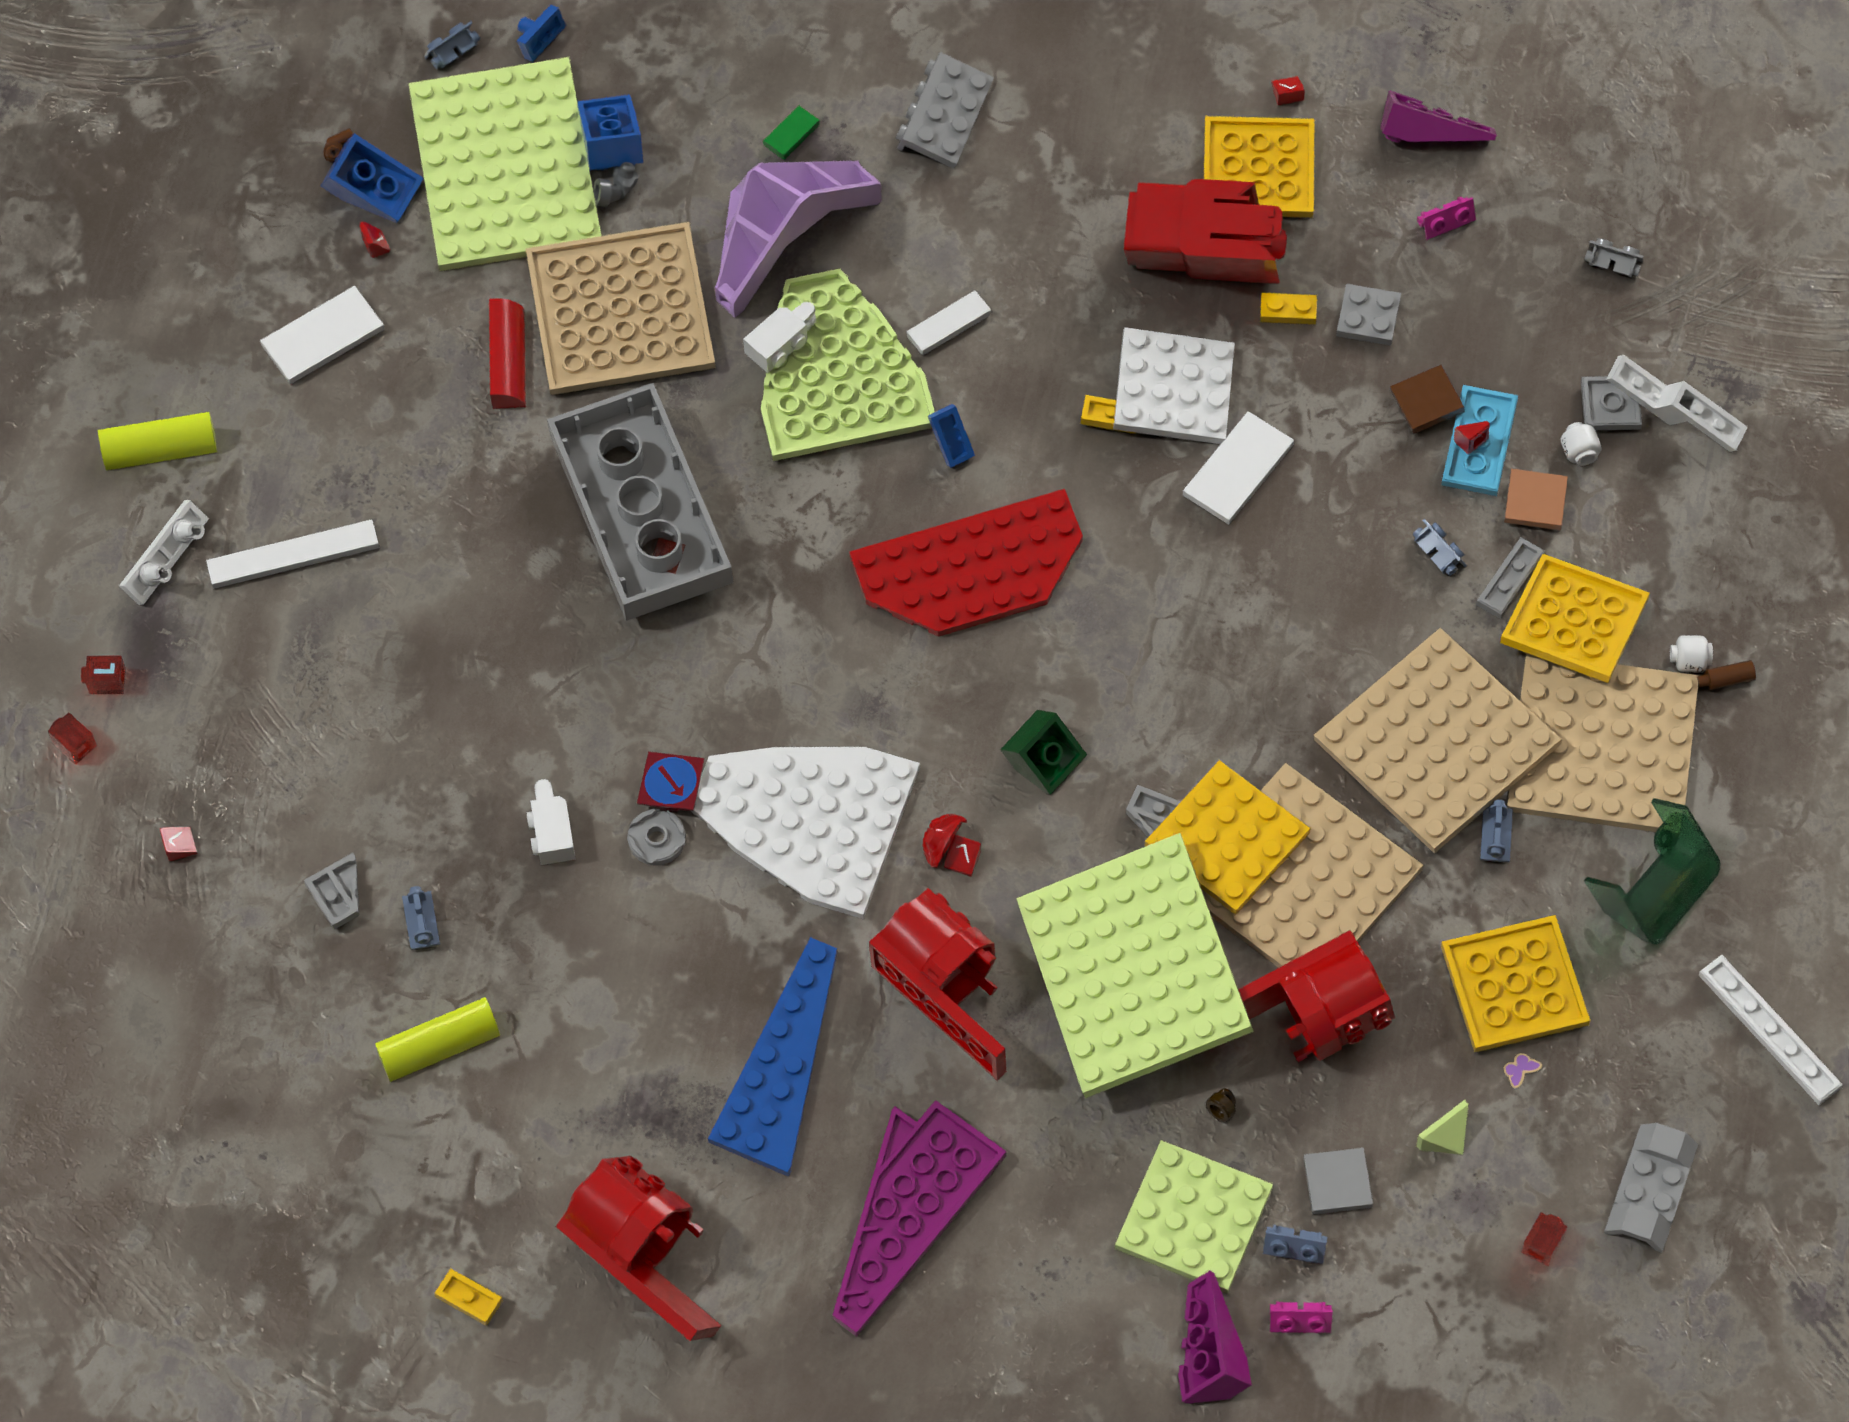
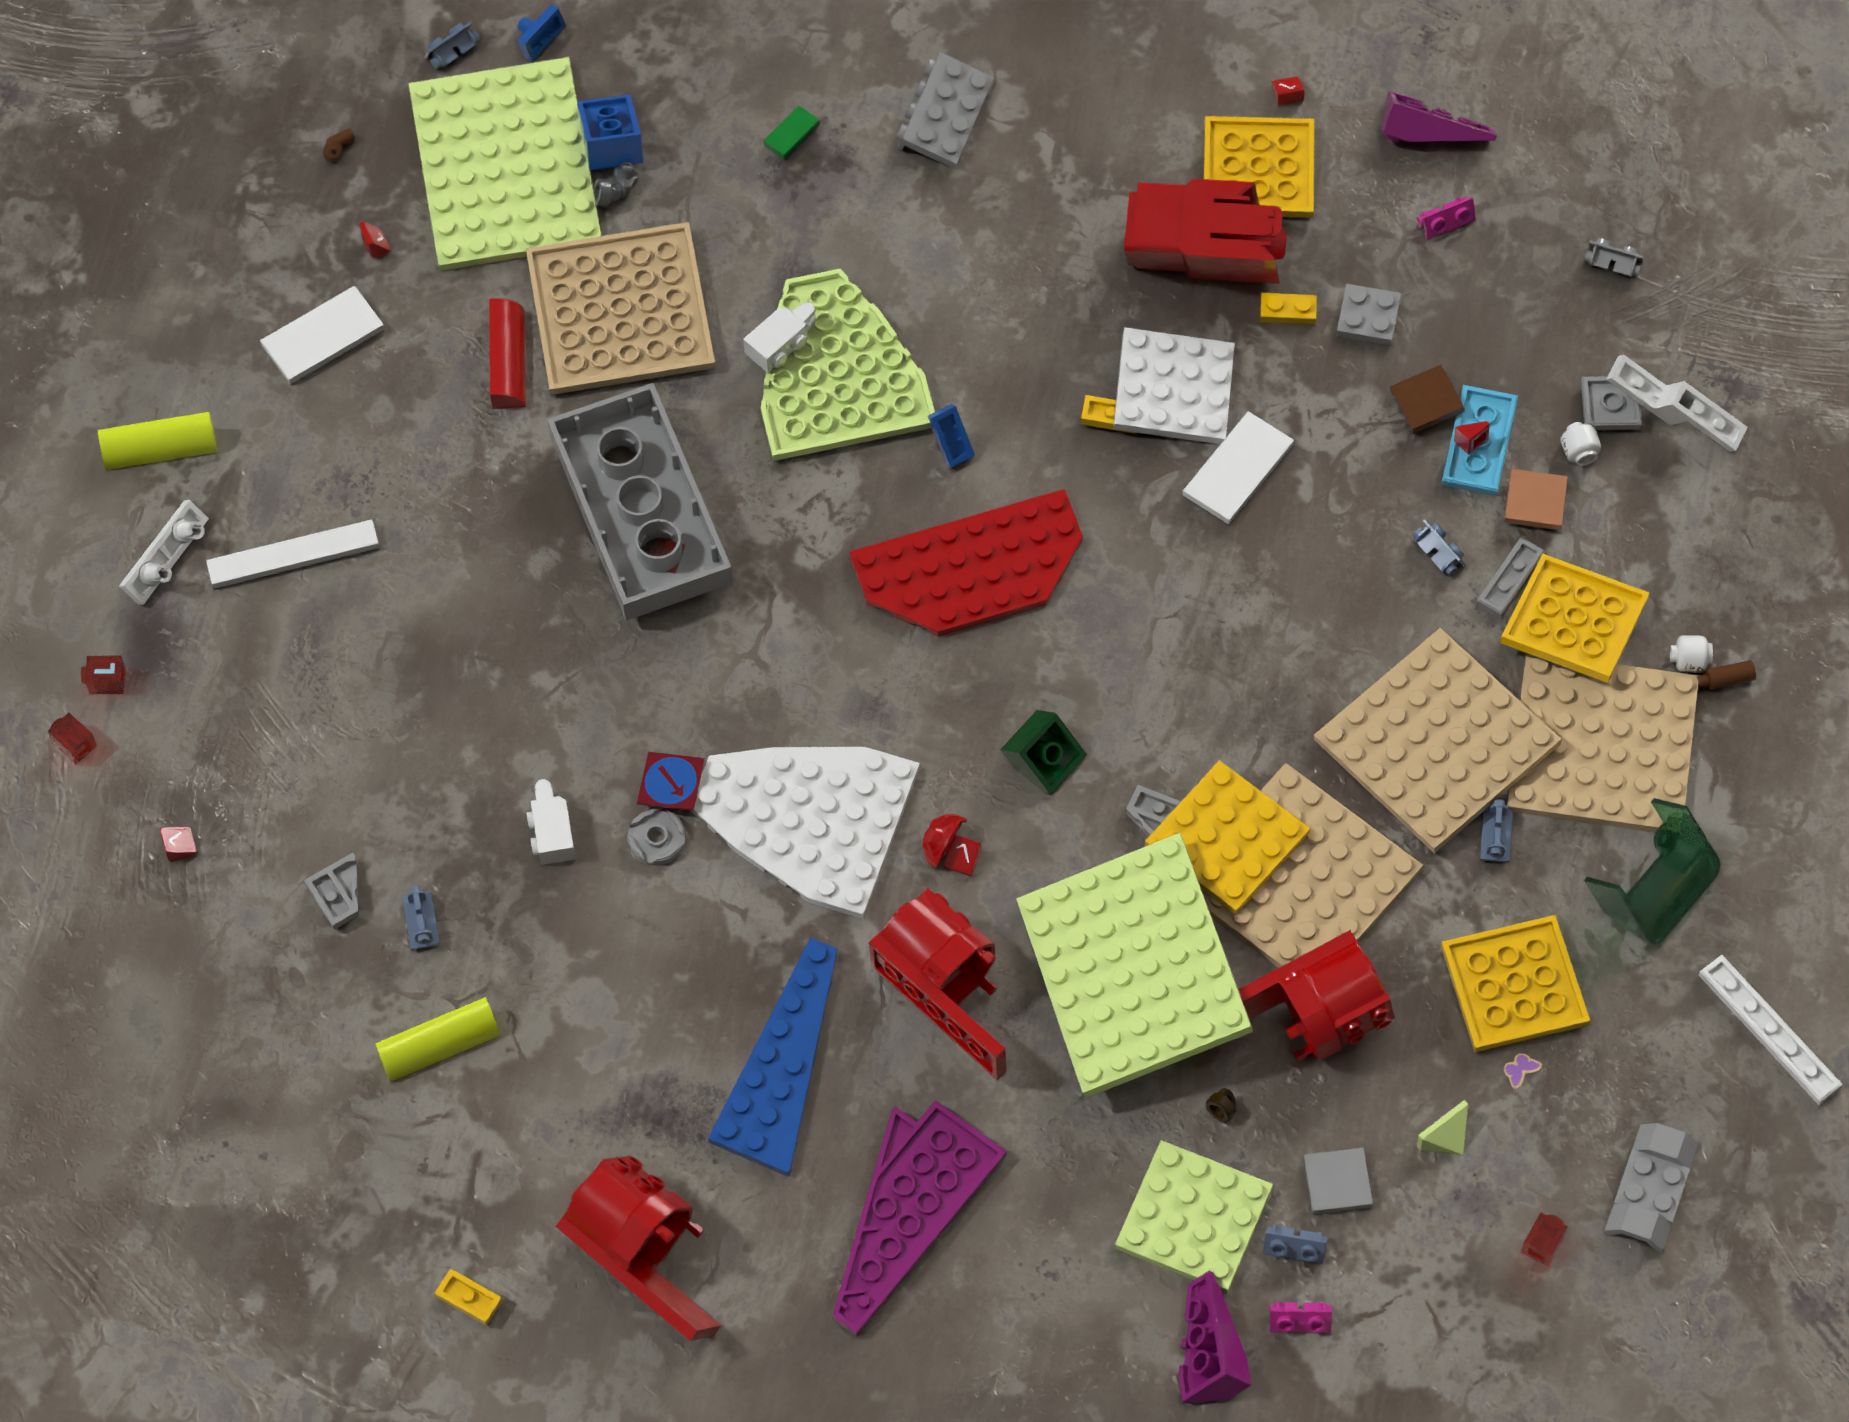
(371, 180): blue slope -> none
(775, 208): lavender panel -> none
(948, 322): white tile -> none

